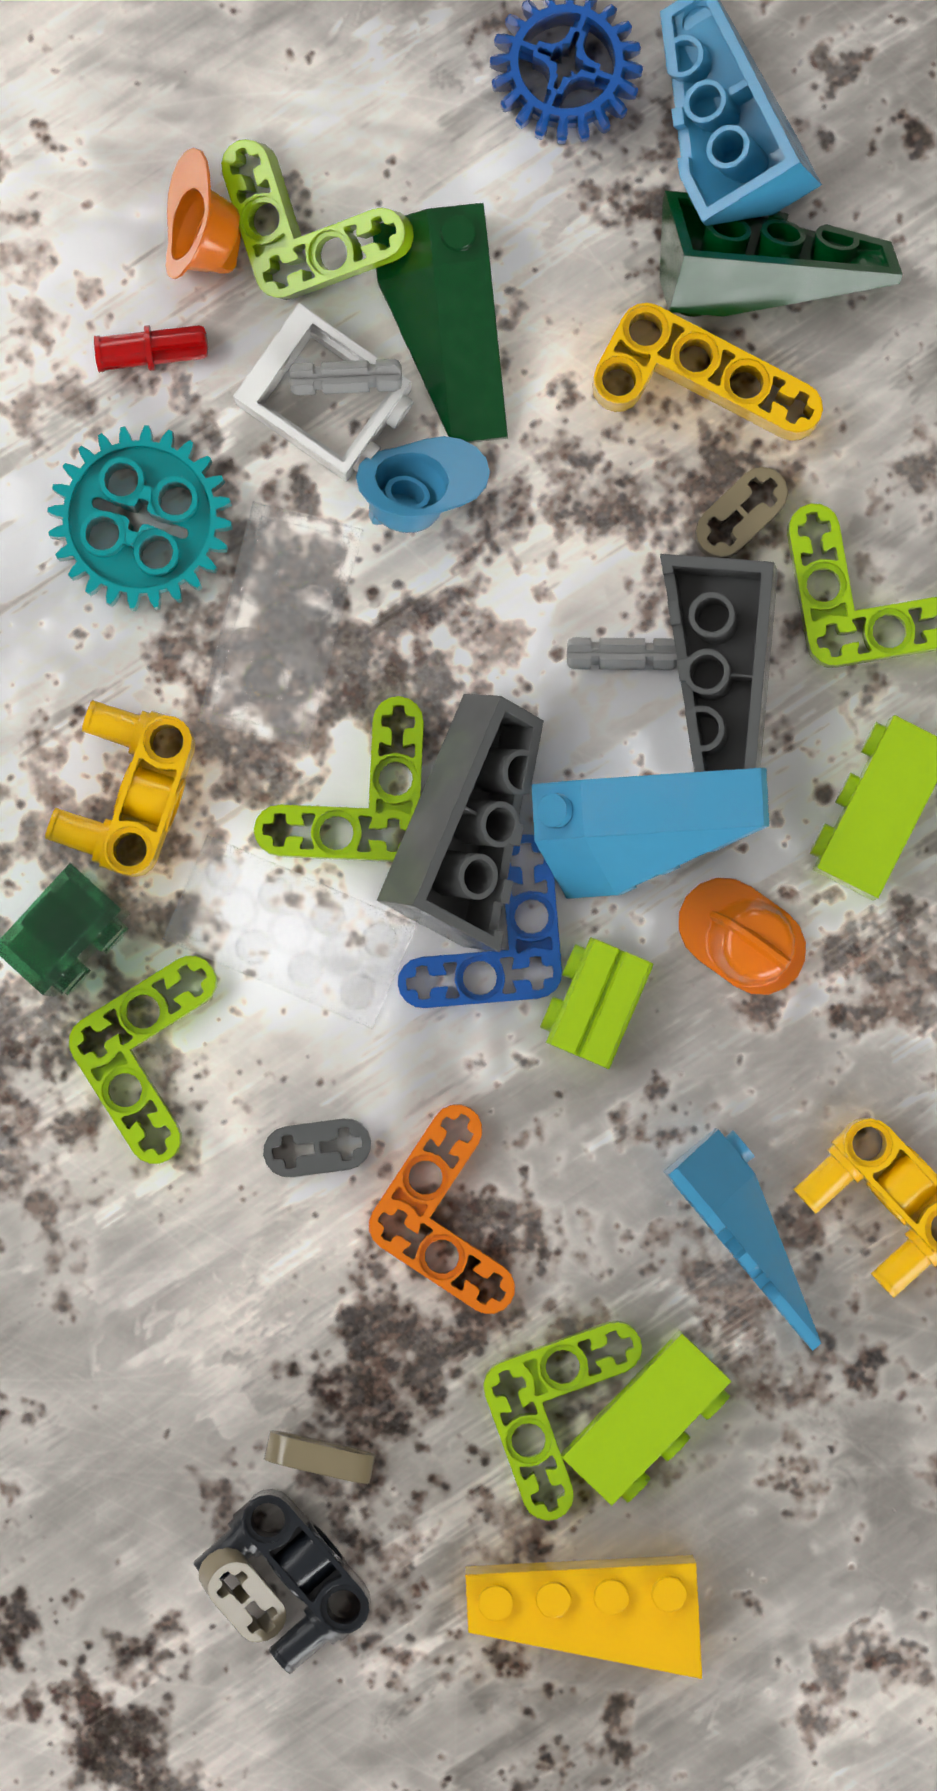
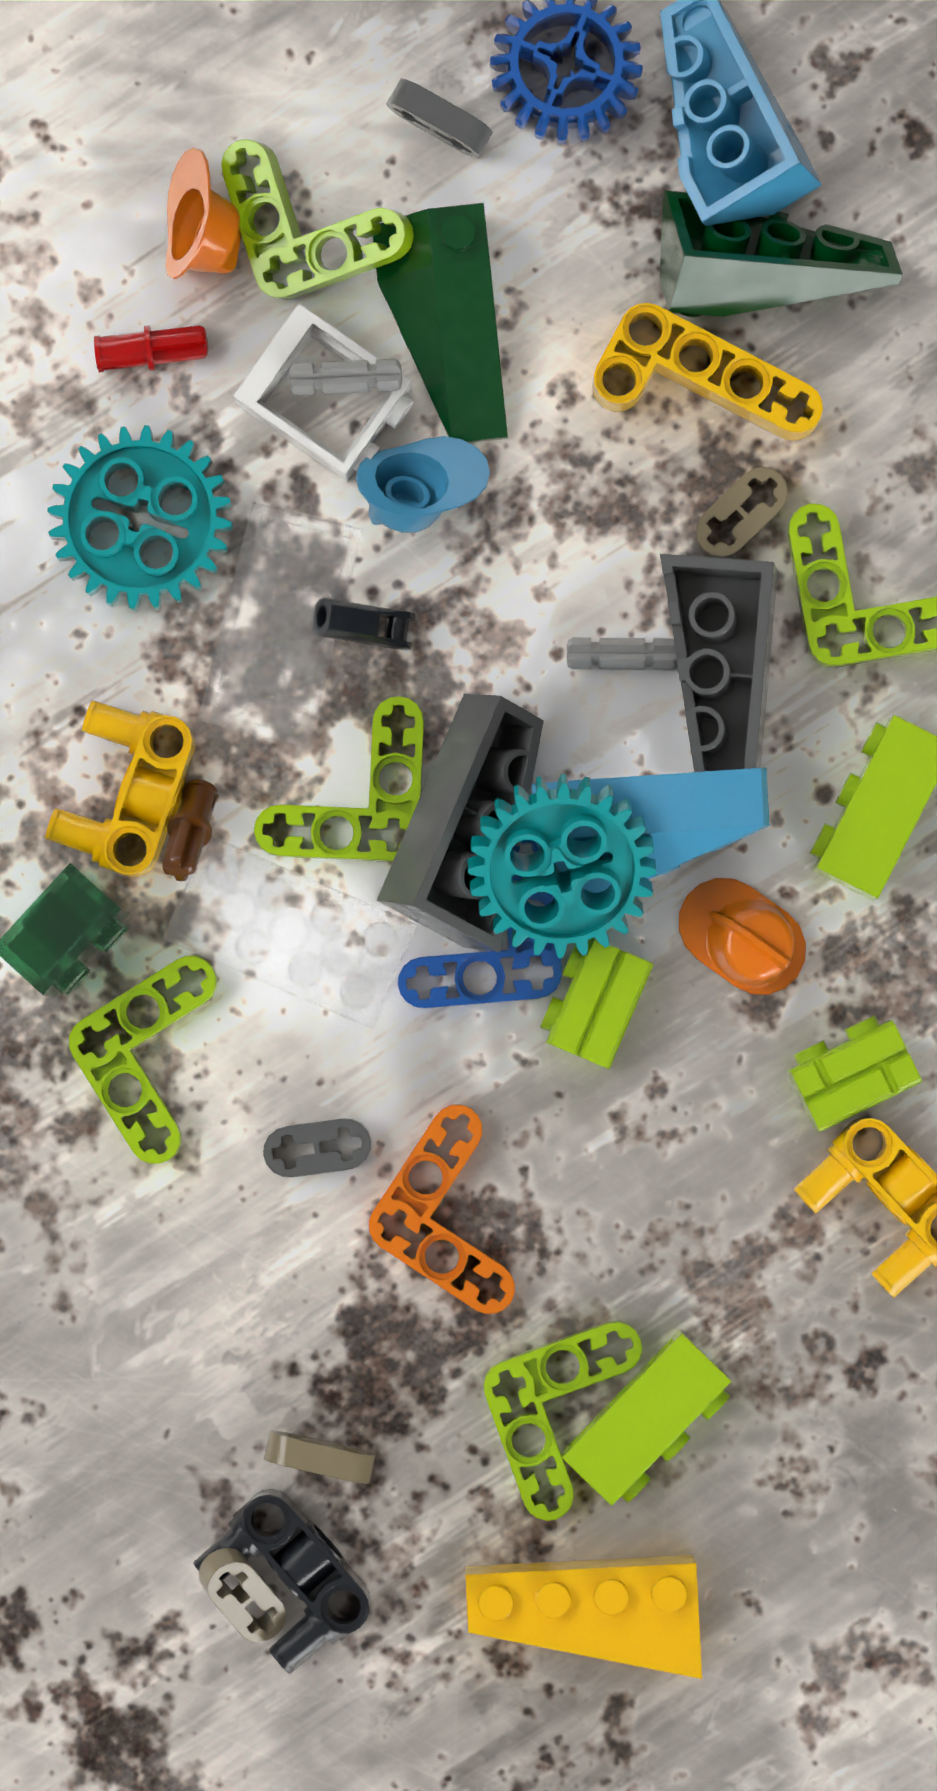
(190, 829): none -> reddish brown axle
(361, 623): none -> black bar
(439, 118): none -> dark grey beam
(548, 820): none -> teal gear
(732, 1204): dark azure wedge -> none
(852, 1074): none -> lime brick

